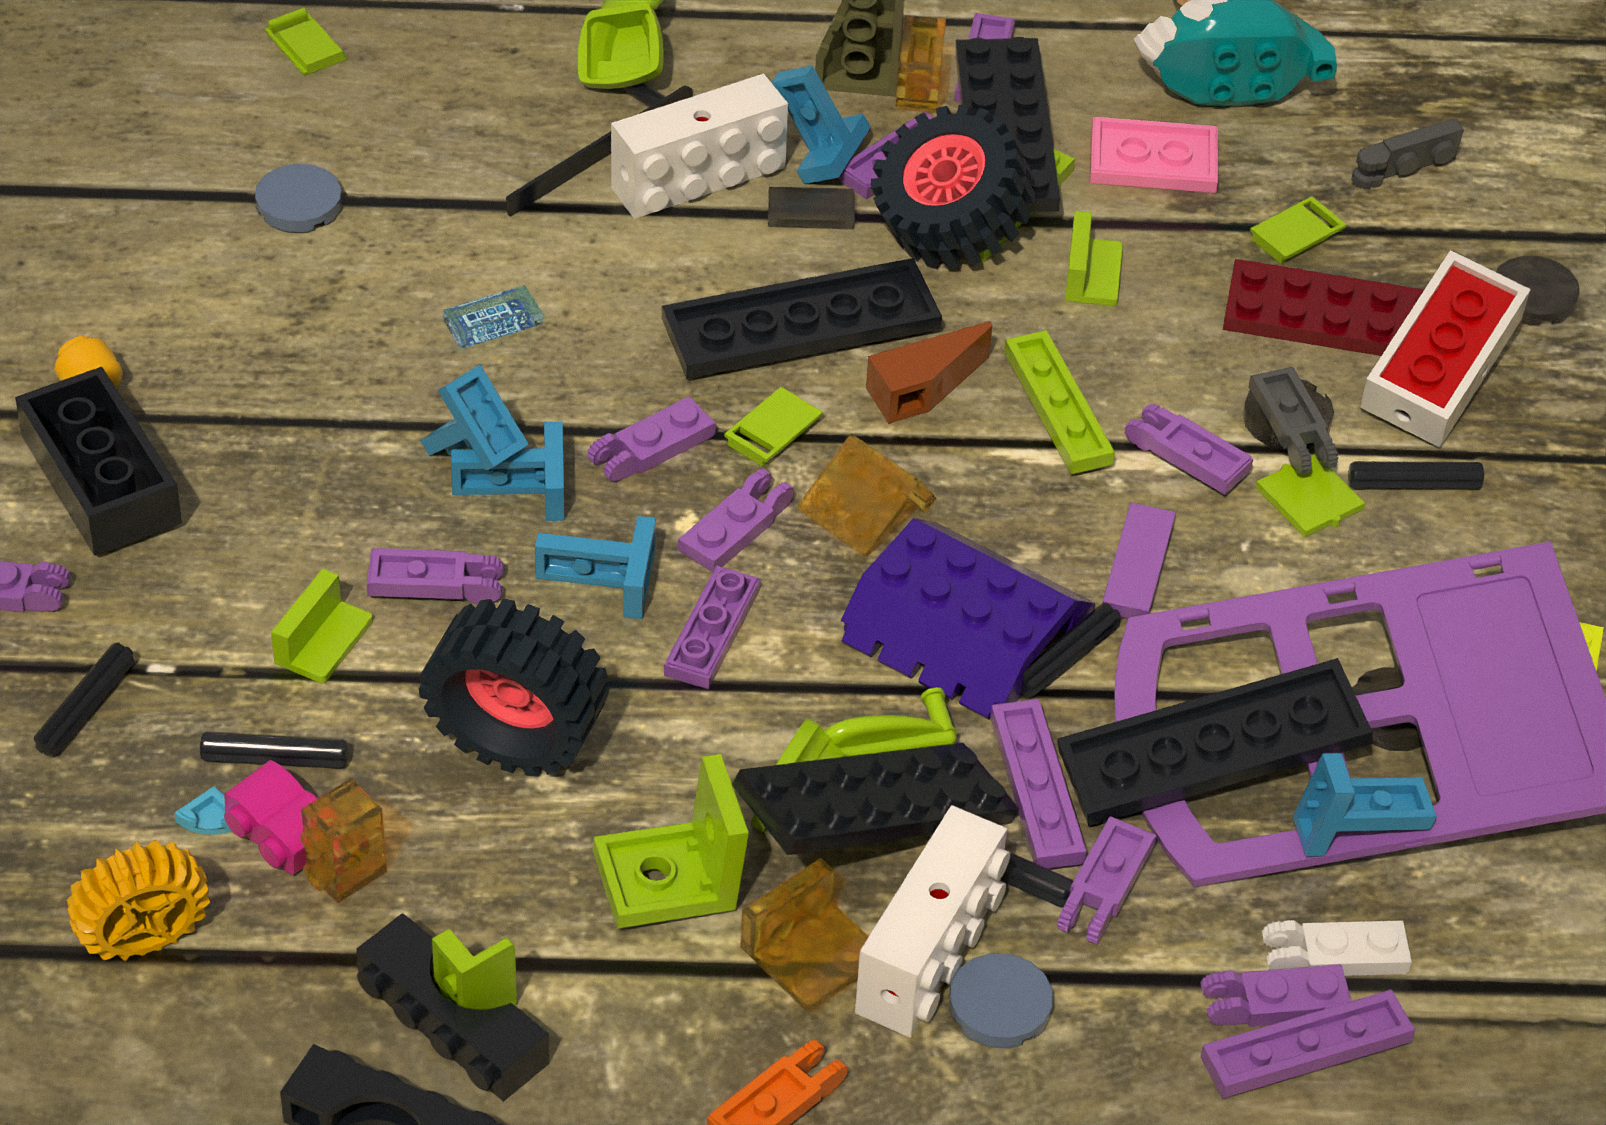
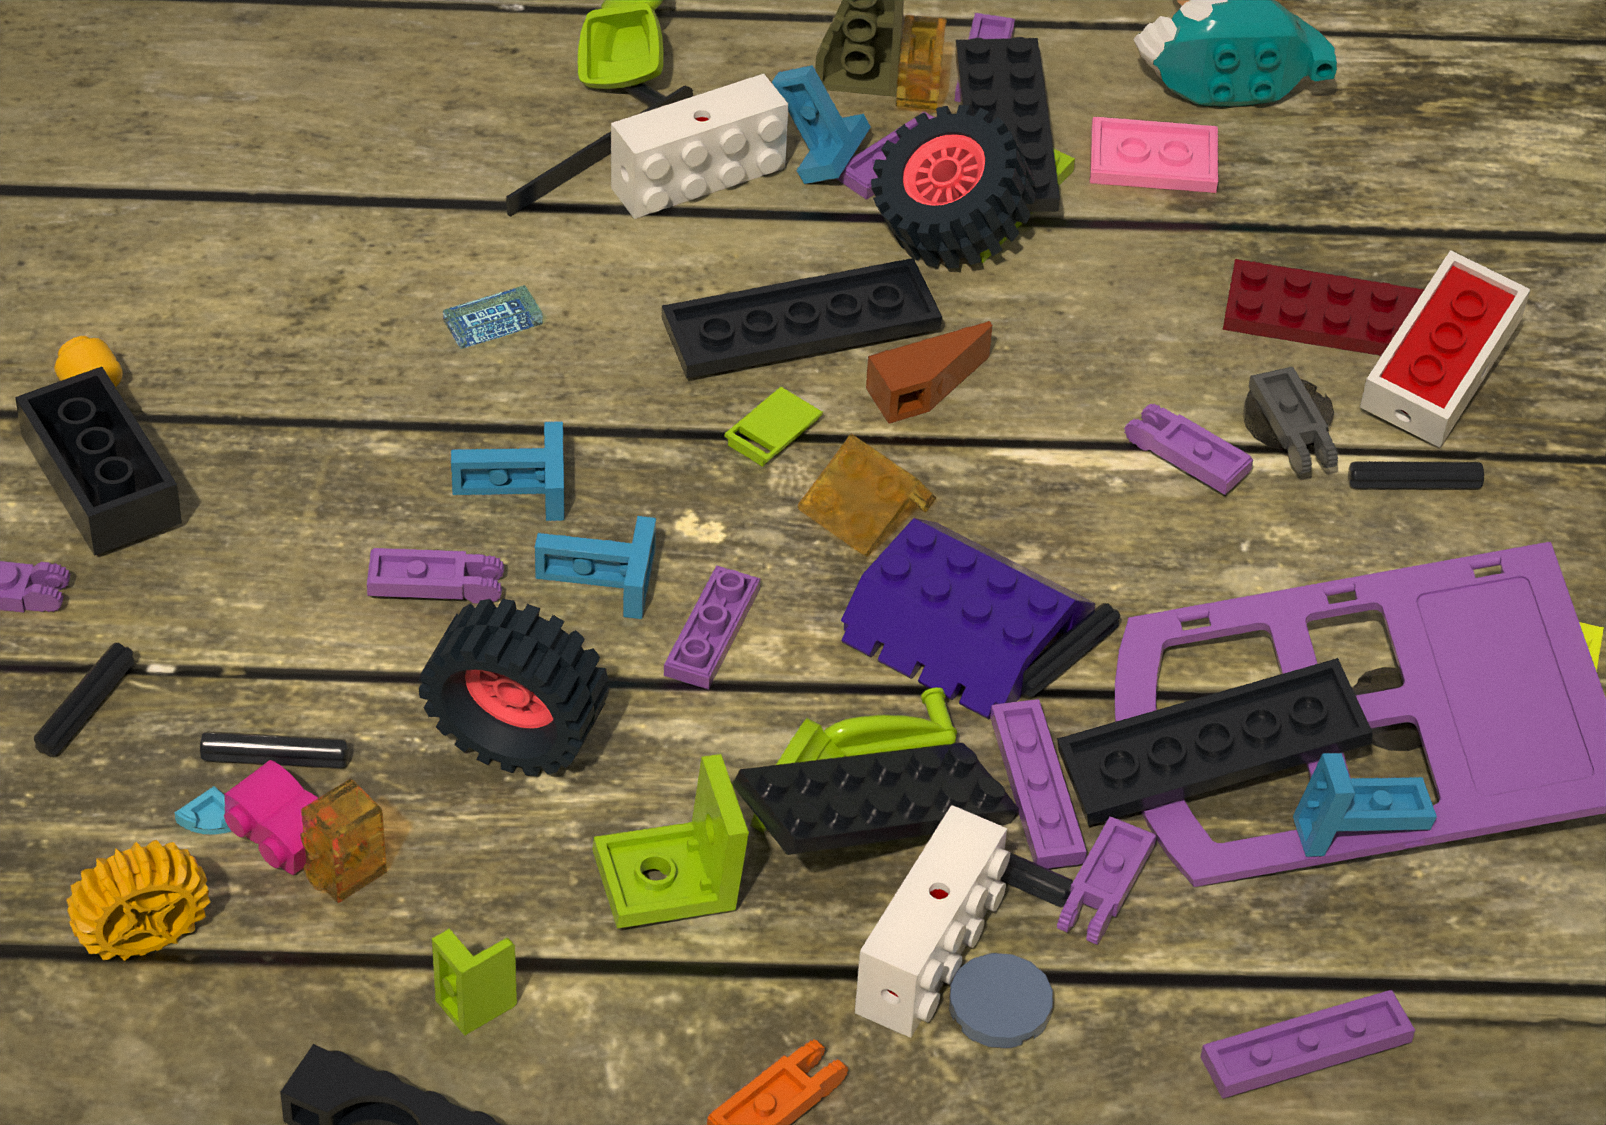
(298, 197): sand blue tile -> none
(305, 43): lime piece -> none
(318, 630): lime panel -> none
(478, 421): dark azure bracket -> none
(494, 1045): black arch -> none
(652, 440): medium lavender hinge -> none
(735, 521): medium lavender hinge -> none
(803, 937): clear yellow bracket -> none
(811, 207): clear smoke tile -> none
(1059, 402): lime plate -> none
(1092, 265): lime panel -> none
(1139, 560): medium lavender tile -> none
(1273, 995): medium lavender hinge -> none
(1296, 230): lime piece -> none
(1310, 499): lime piece -> none
(1358, 946): white hinge -> none
(1407, 153): dark grey hinge -> none
(1552, 287): clear smoke tile -> none

